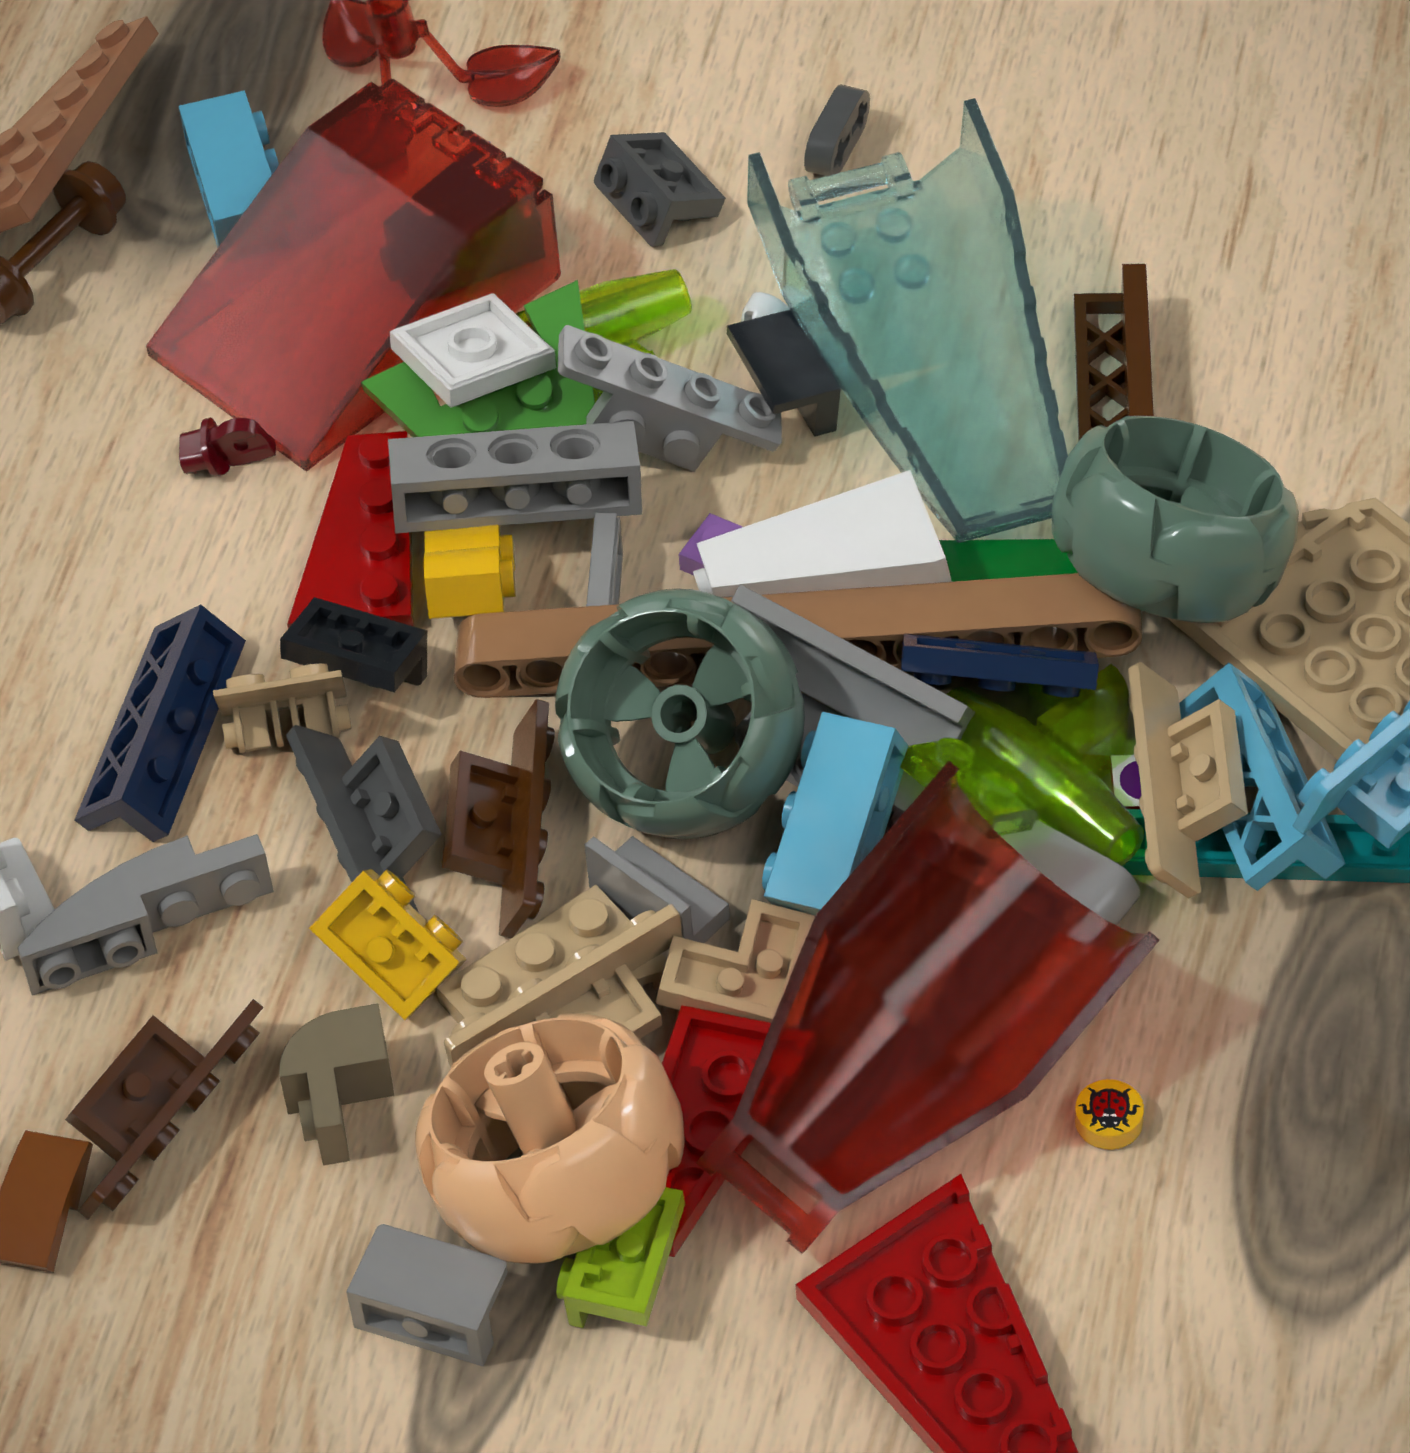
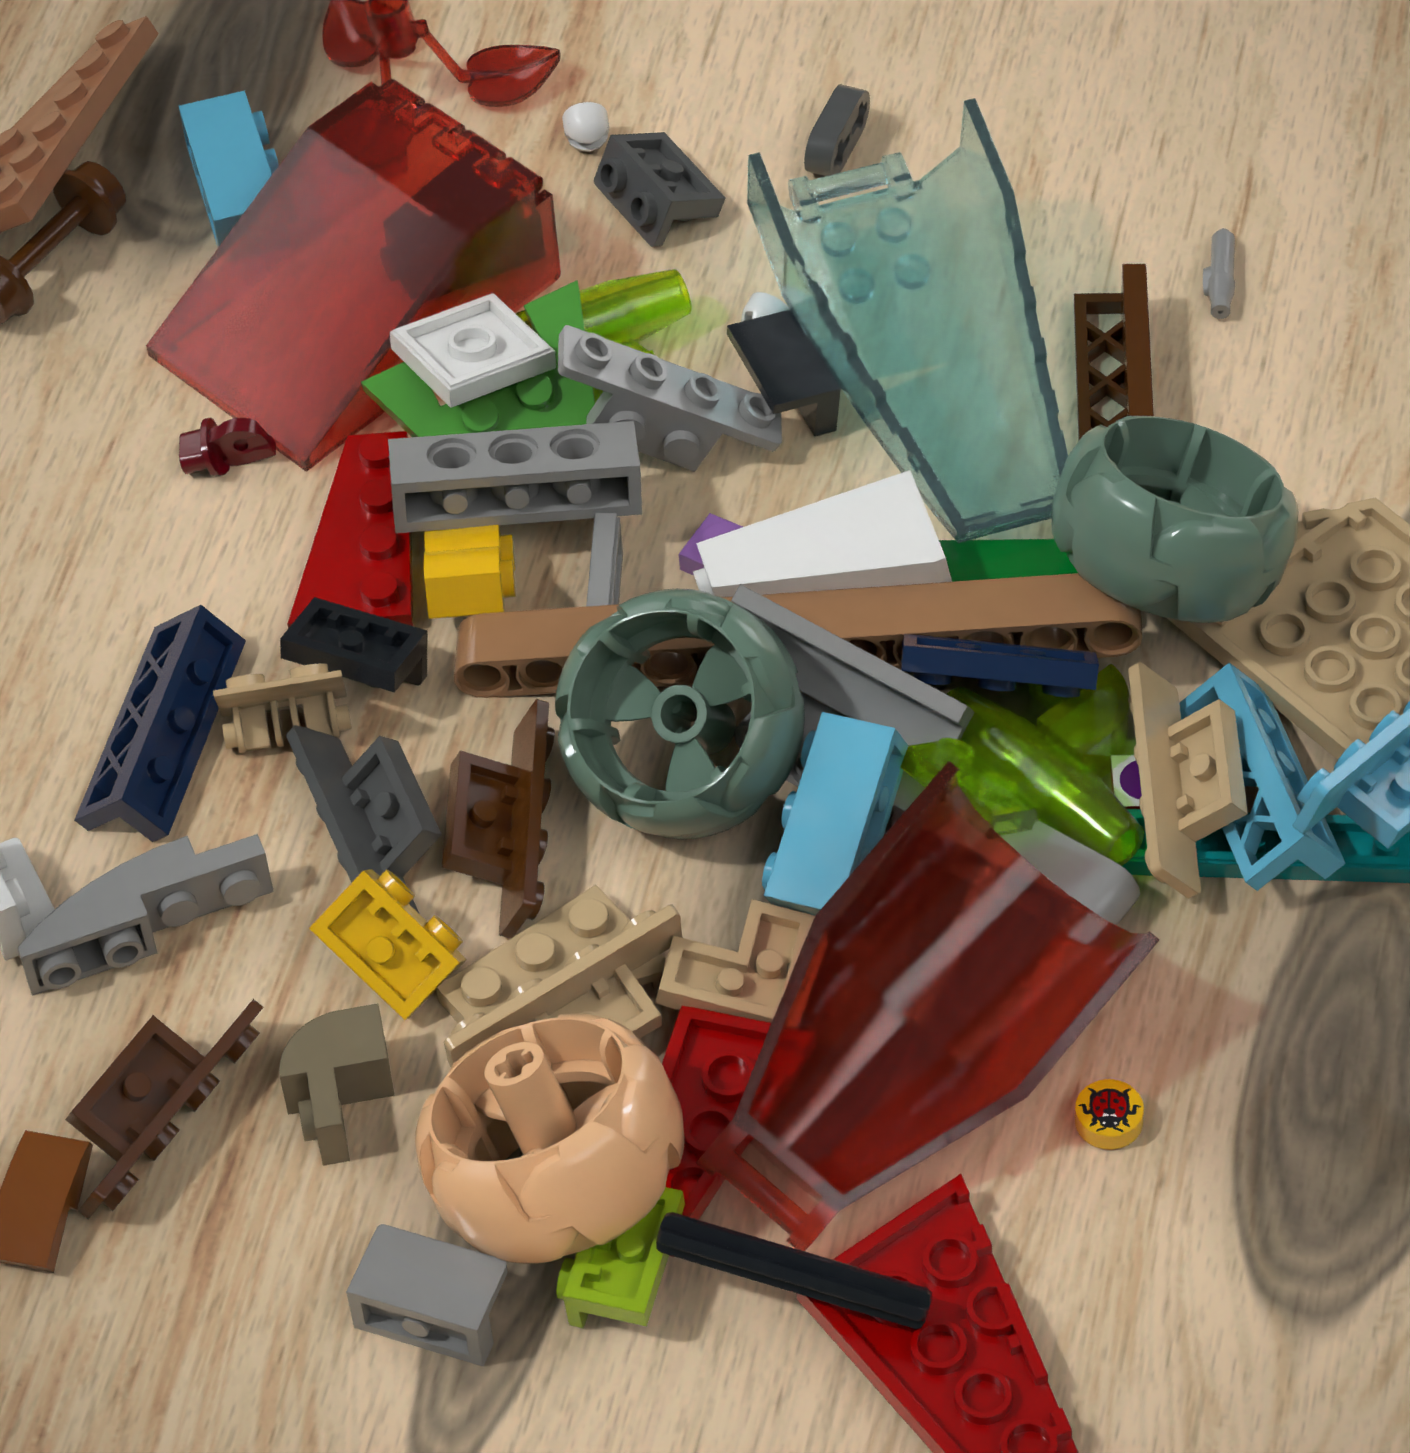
(586, 126): none -> white hinge
(644, 881): light grey panel -> none
(794, 1270): none -> black axle
(1219, 277): none -> light grey piece

